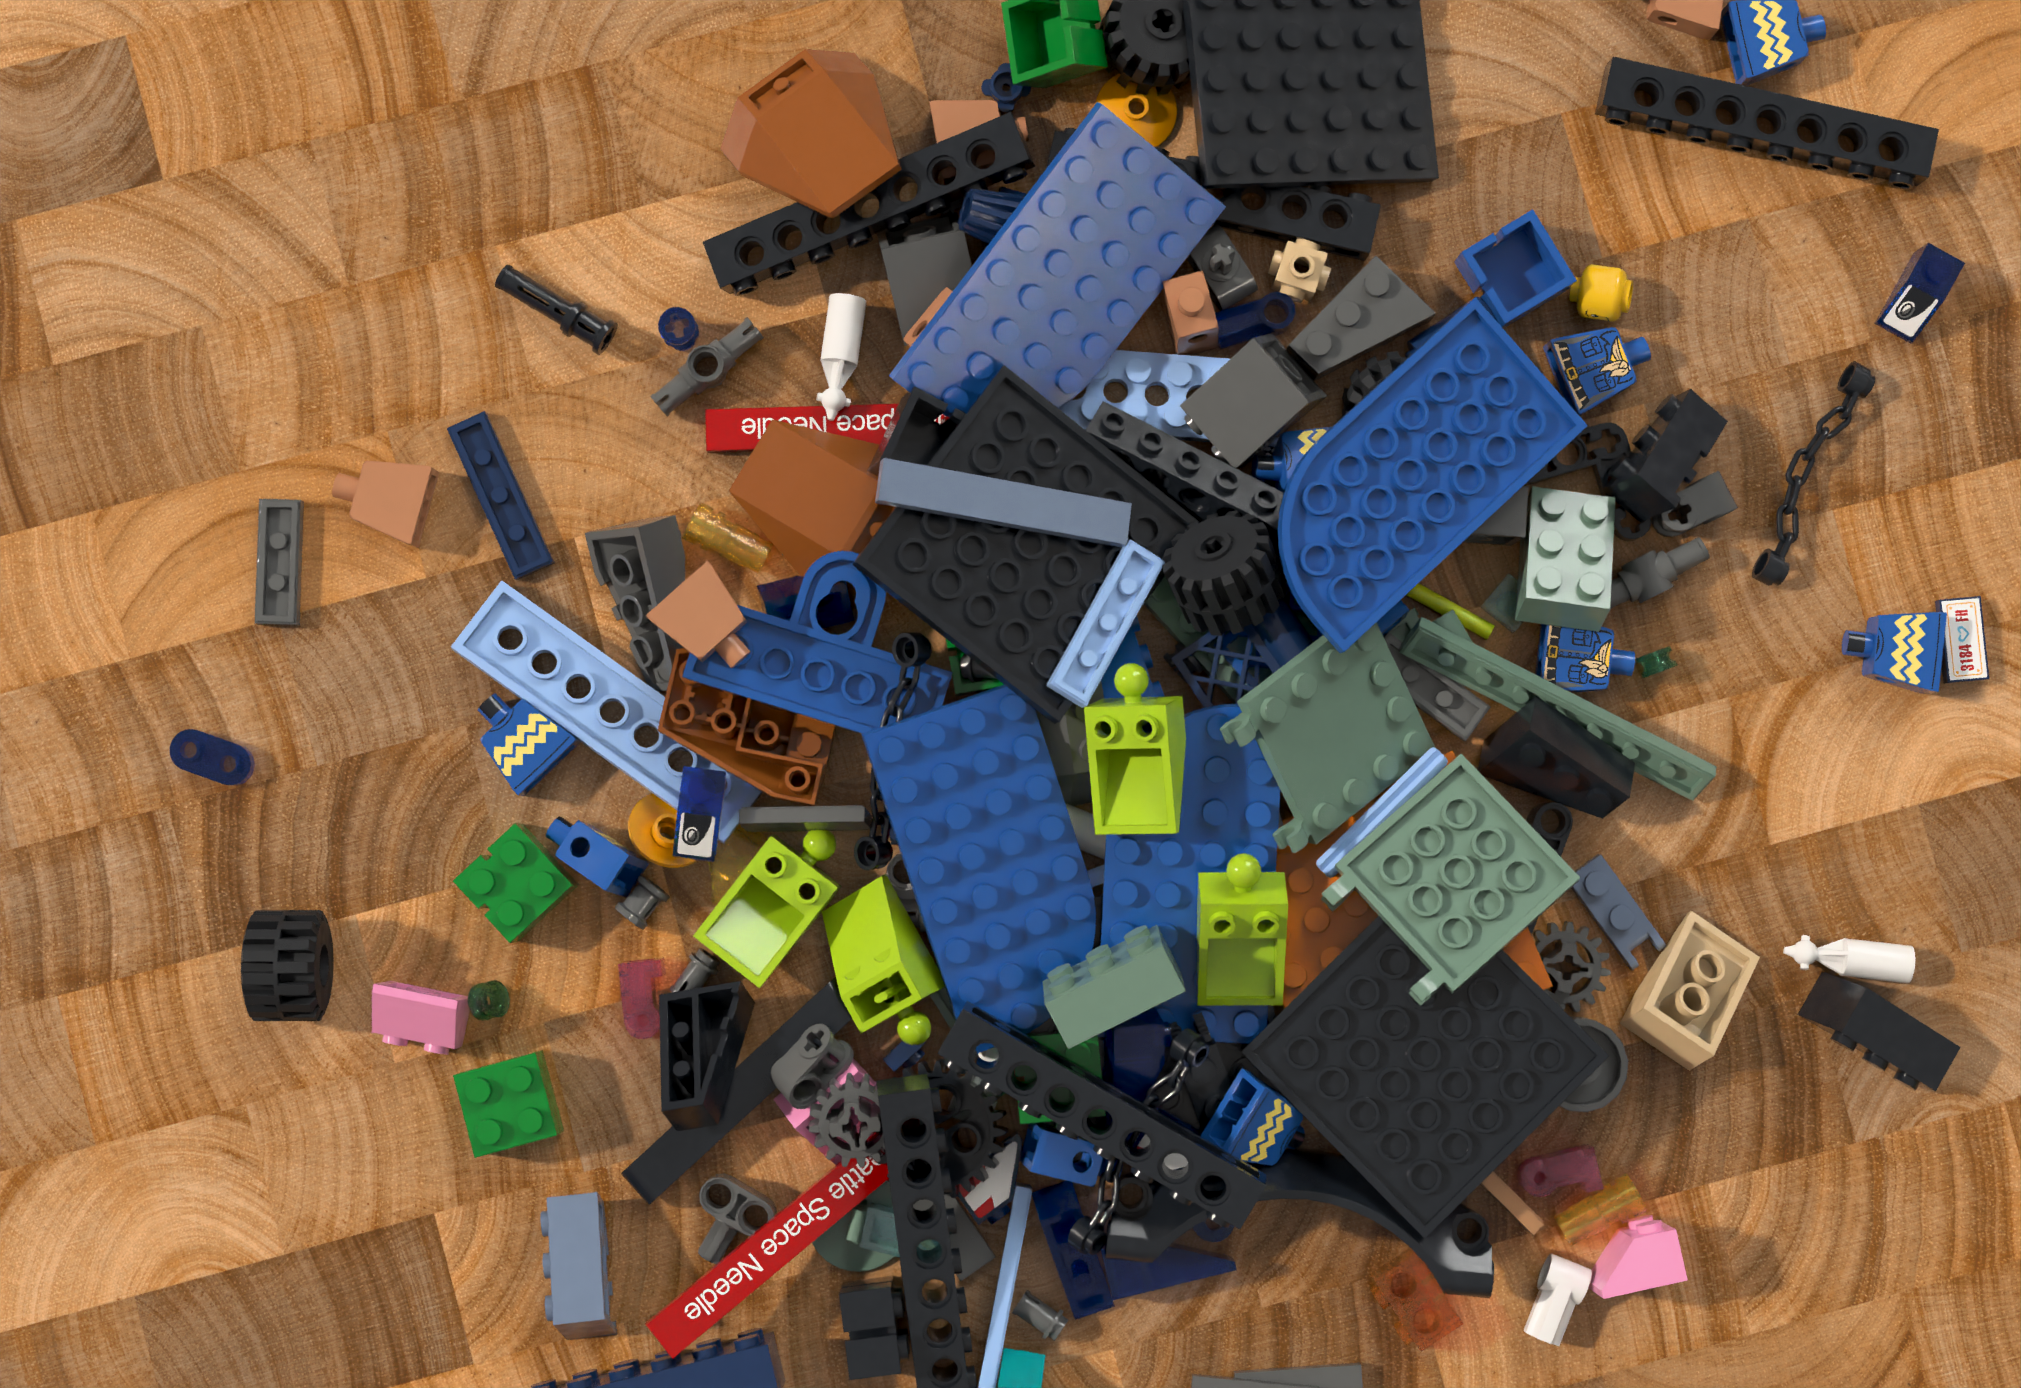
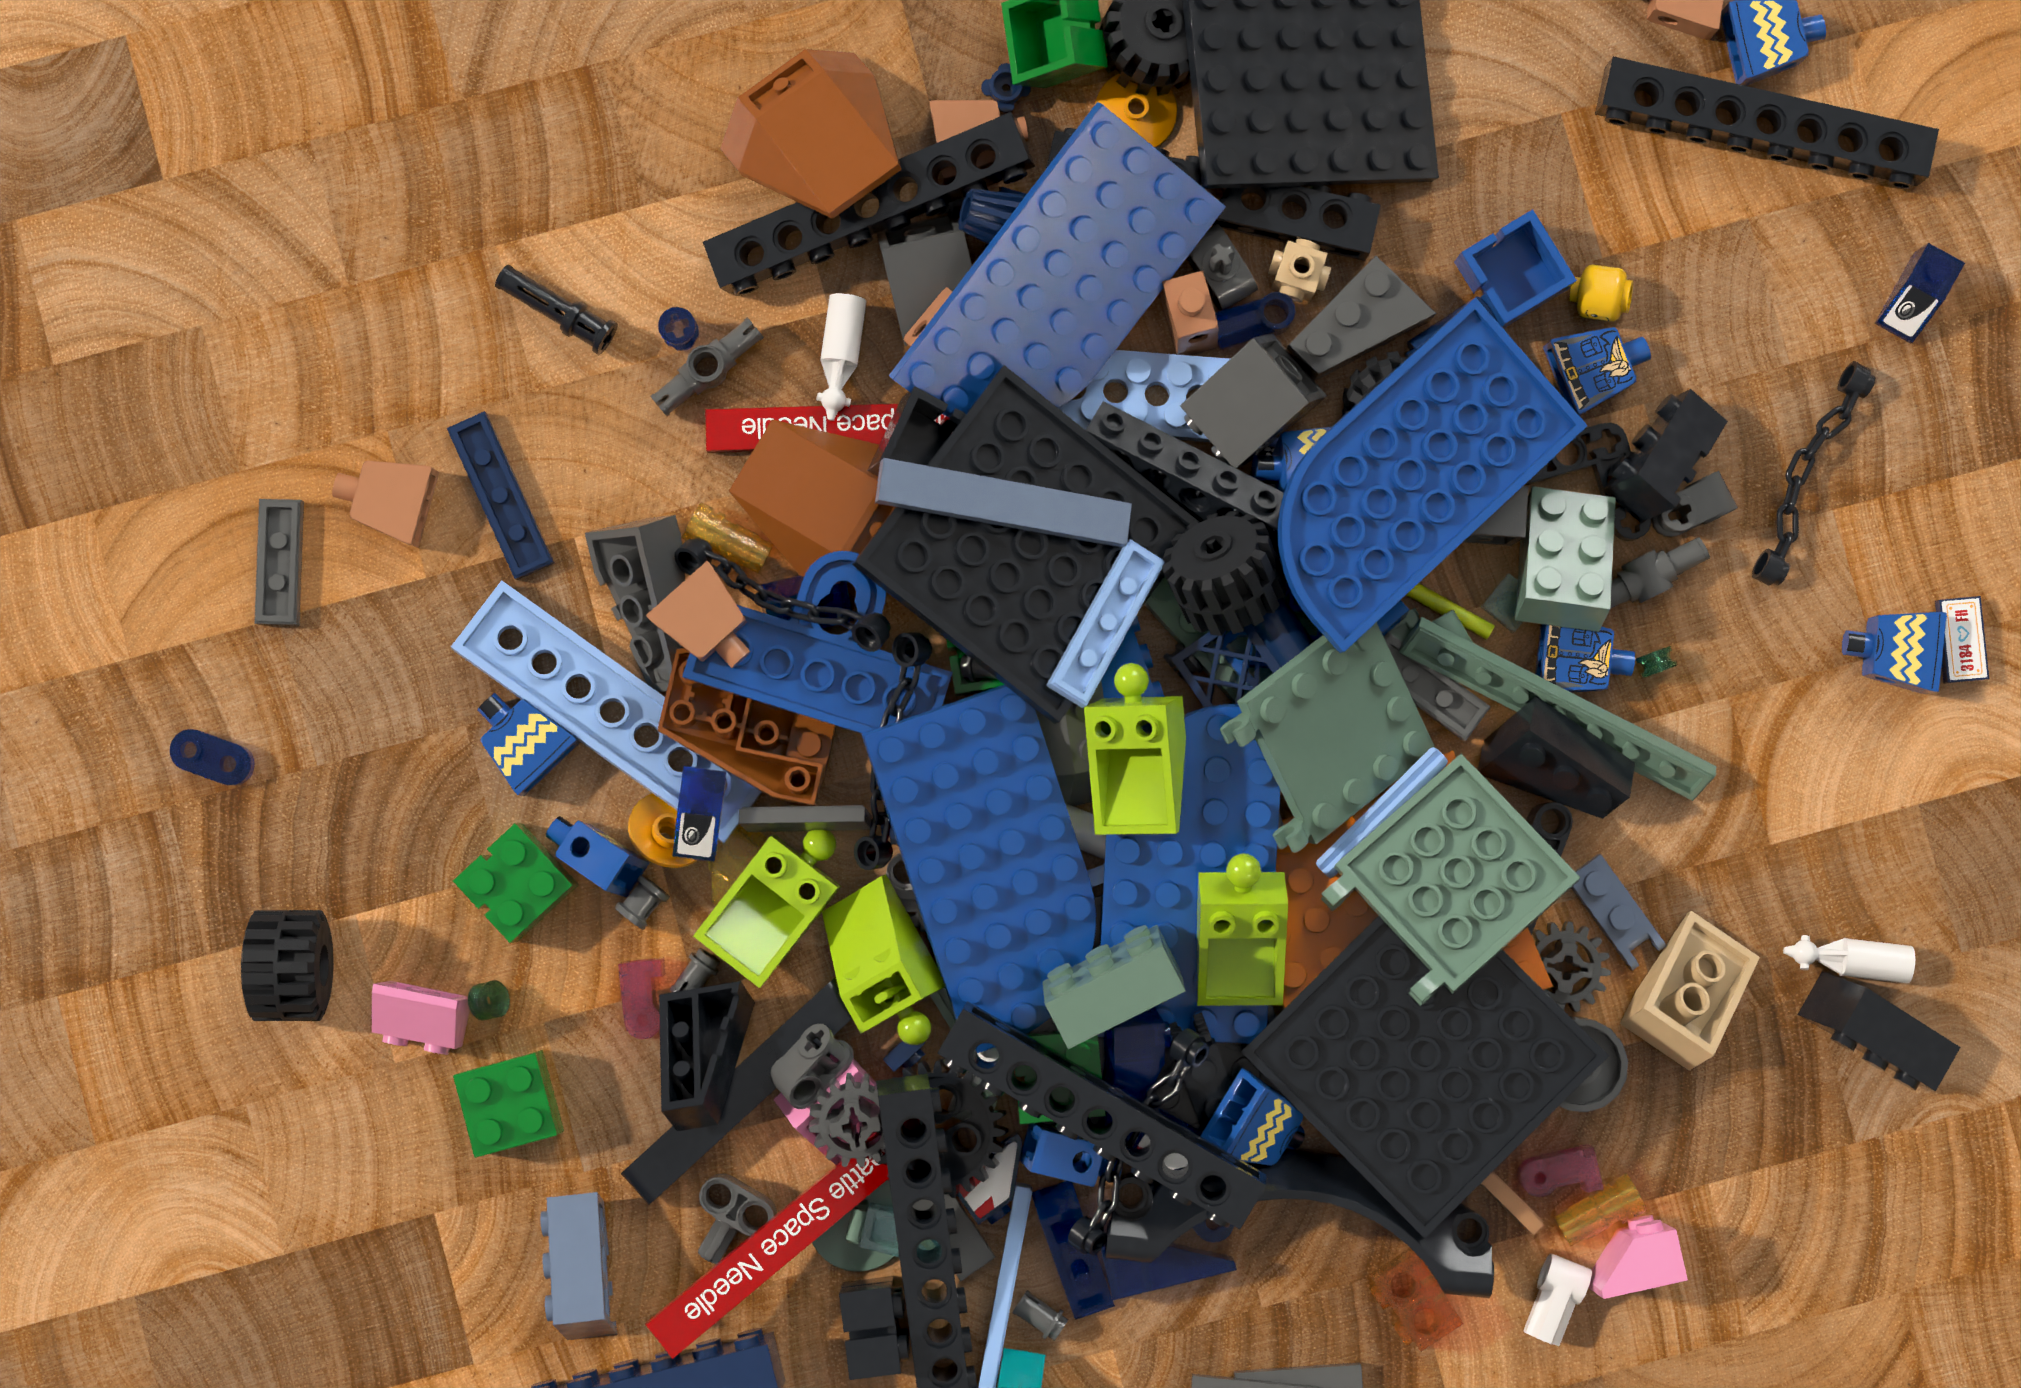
(869, 632): none -> black piece

